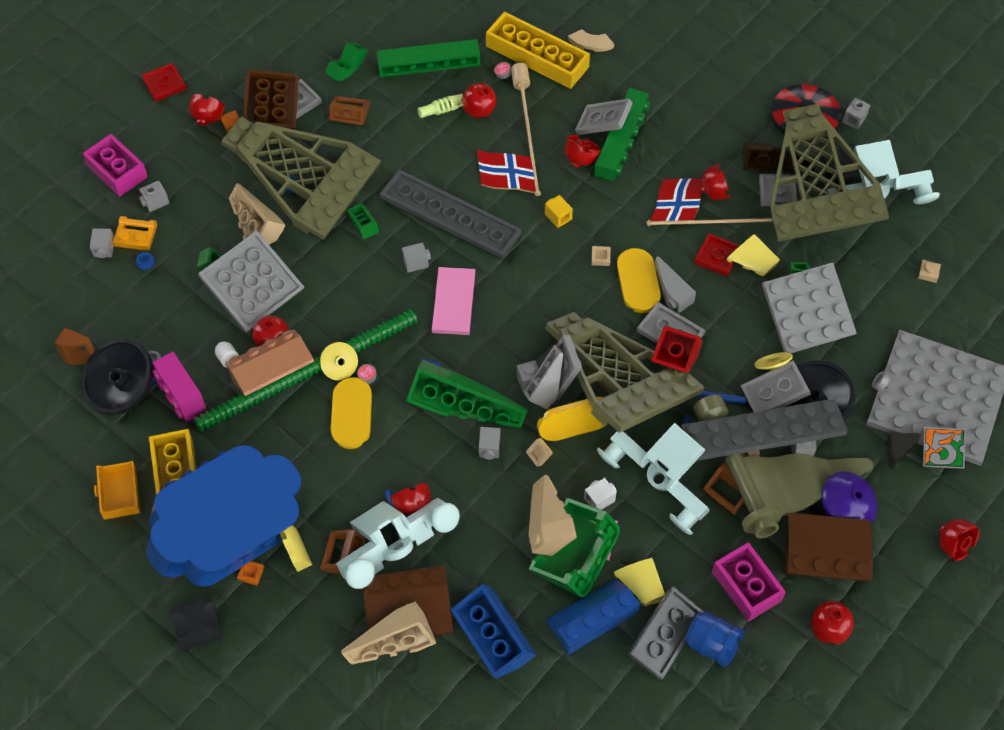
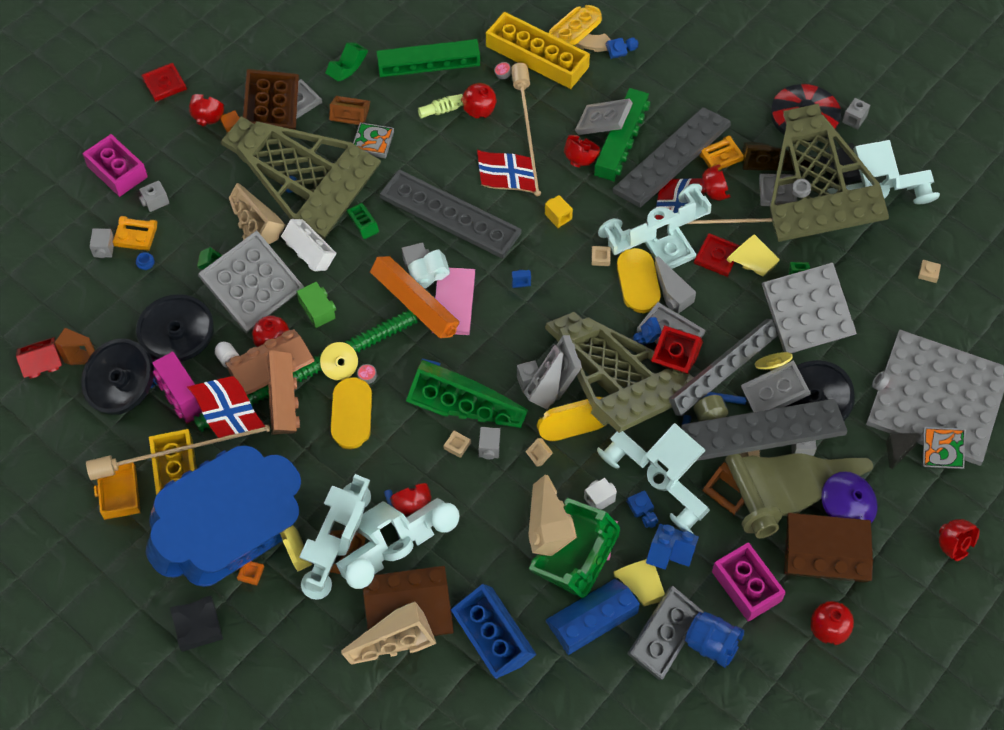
(39, 358): none -> red slope
(175, 325): none -> black dish
(225, 411): none -> flag
(281, 392): none -> nougat slope
(308, 245): none -> white brick
(316, 305): none -> bright green brick
(346, 508): none -> light aqua piece
(374, 139): none -> tile
(415, 297): none -> orange brick
(429, 269): none -> light aqua brick
(457, 444): none -> tan plate
(521, 278): none -> blue plate
(577, 24): none -> yellow tile
(618, 48): none -> blue plate
(642, 505): none -> blue plate
(650, 332): none -> blue plate
(671, 157): none -> dark grey plate
(671, 249): none -> light aqua piece
(671, 545): none -> blue brick
(723, 367): none -> dark grey plate
(726, 157): none -> light orange plate
(801, 188): none -> light grey tile

